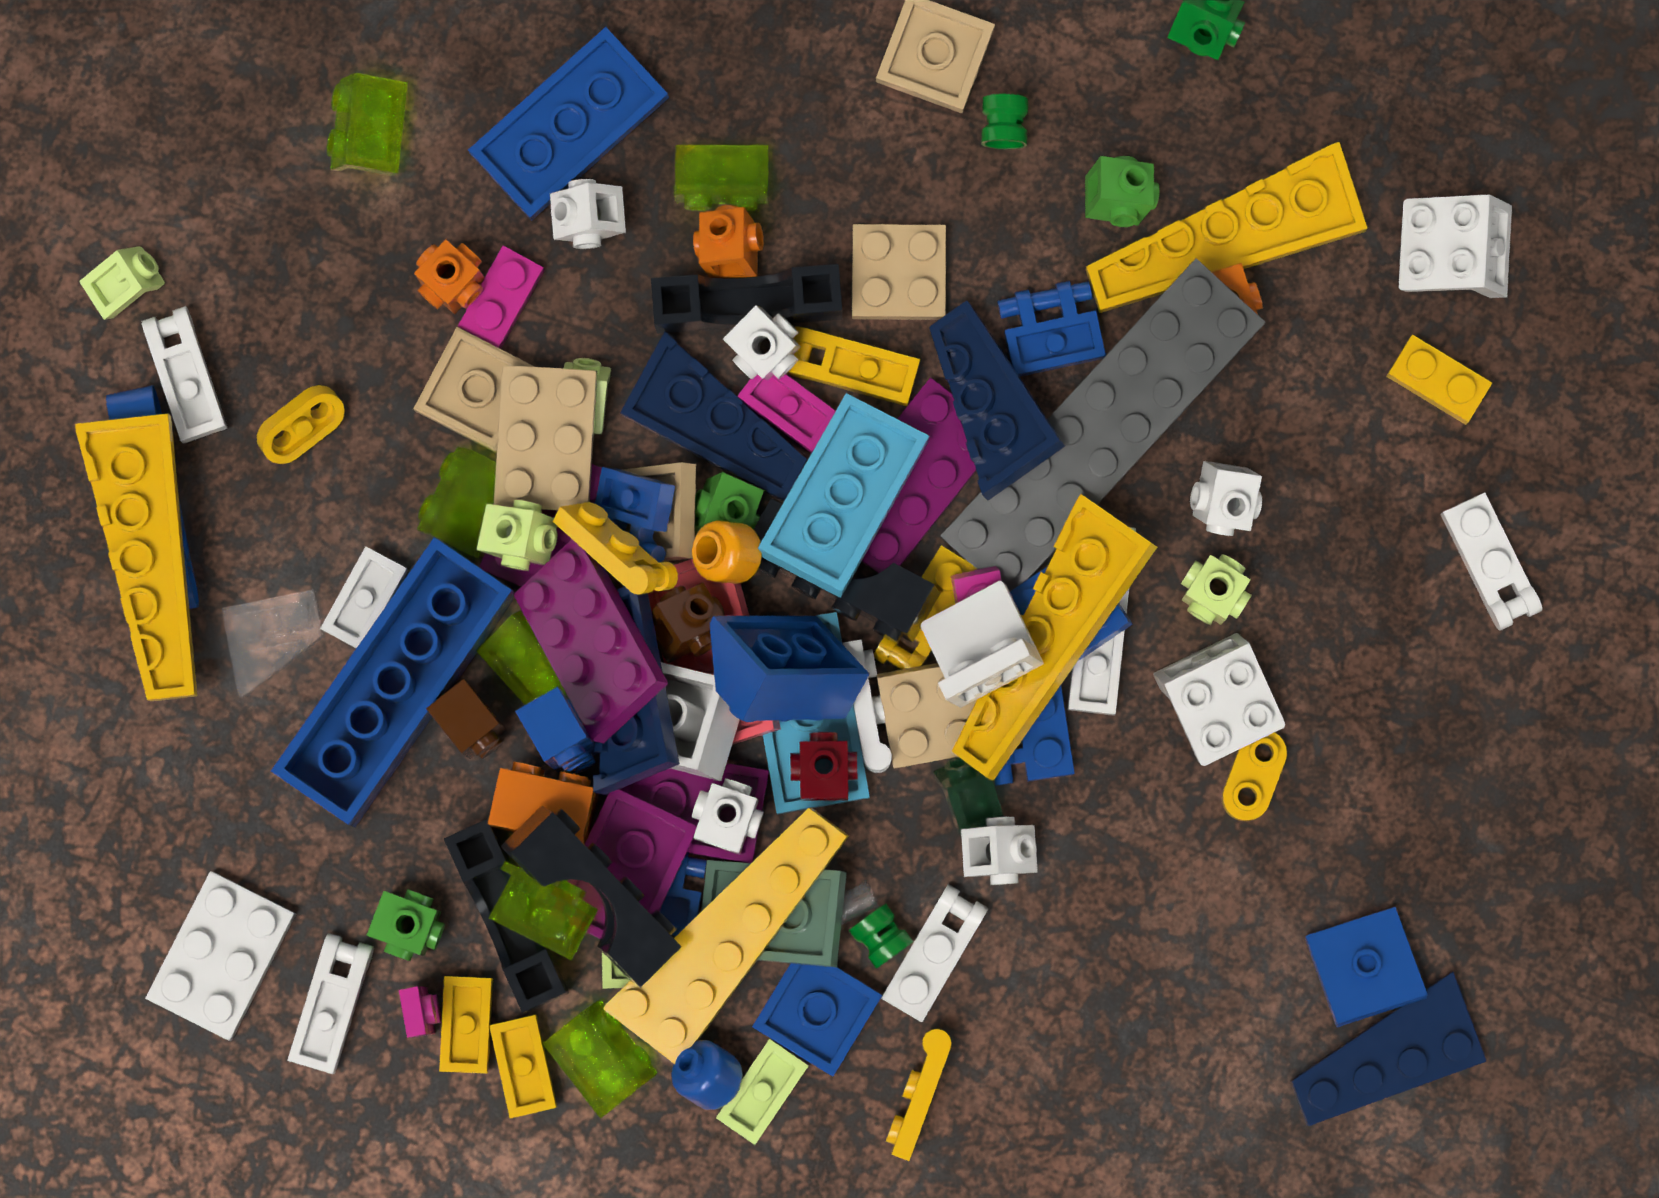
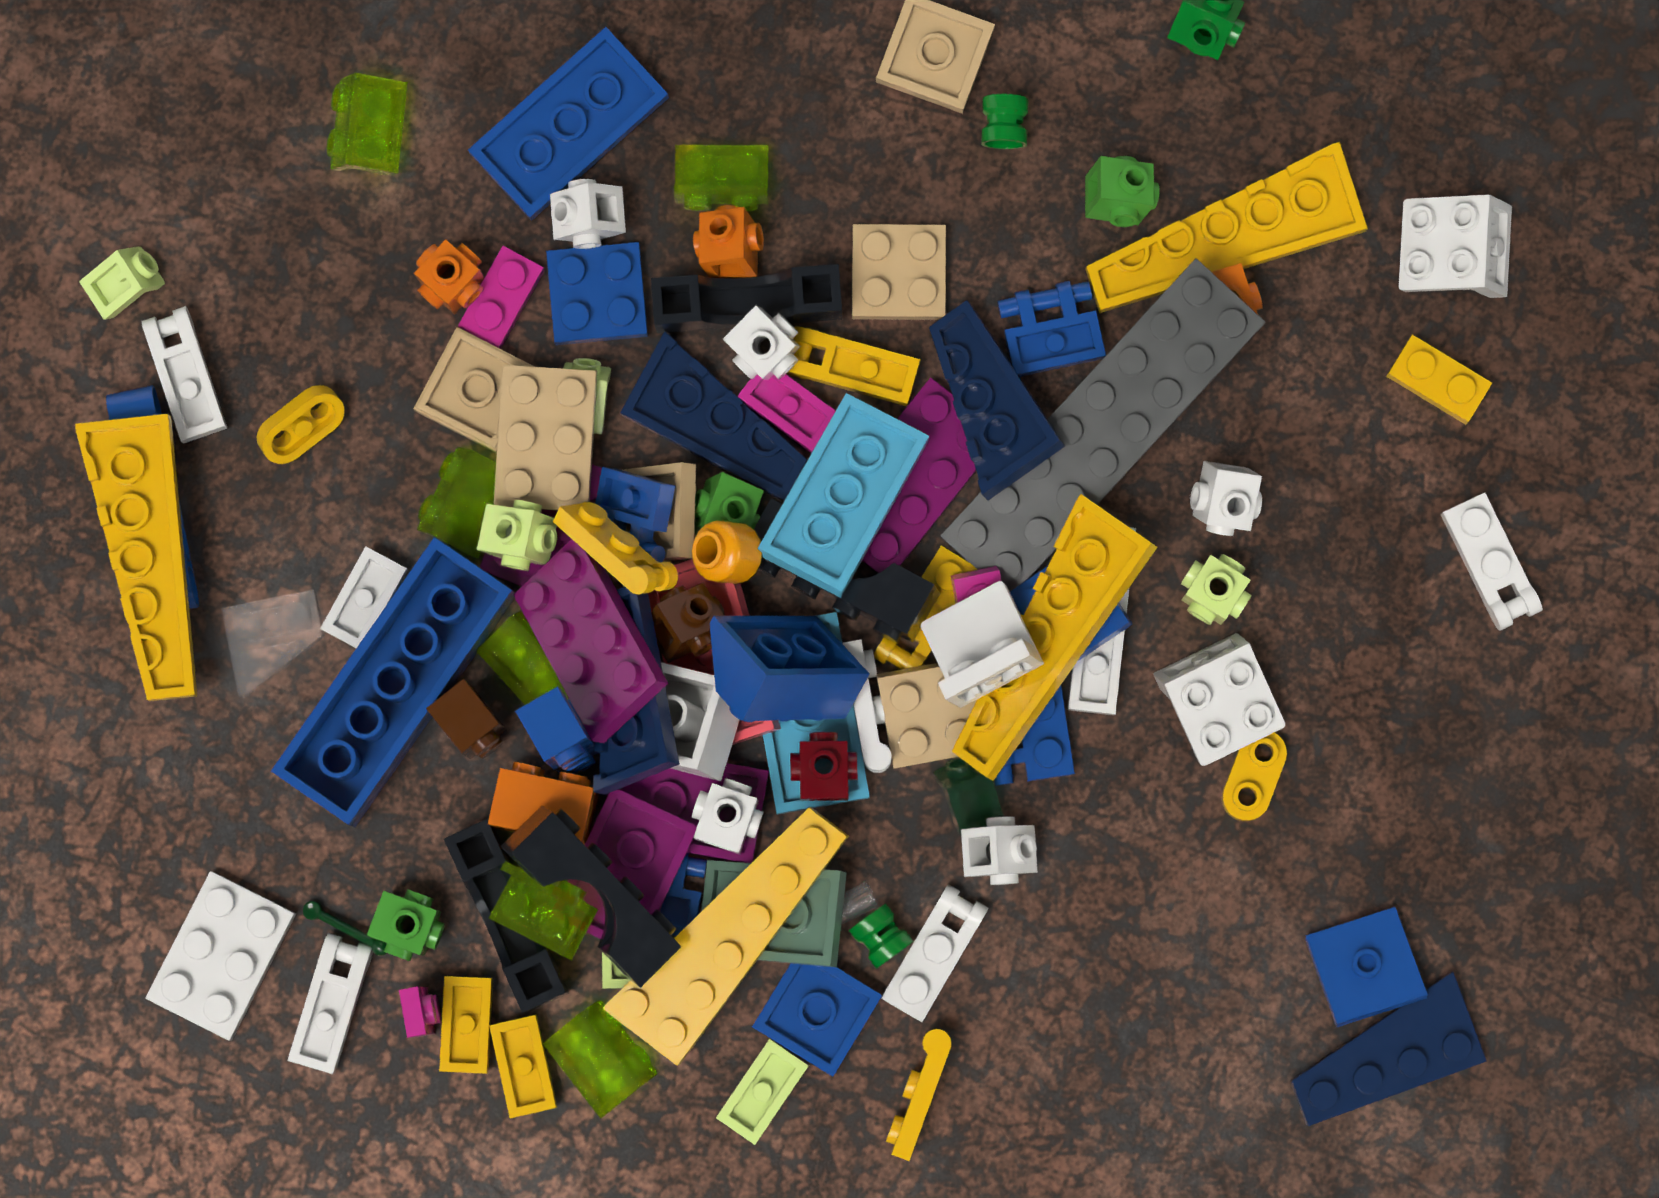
(314, 911): none -> dark green hinge
(597, 293): none -> blue plate
(707, 1075): blue head -> none

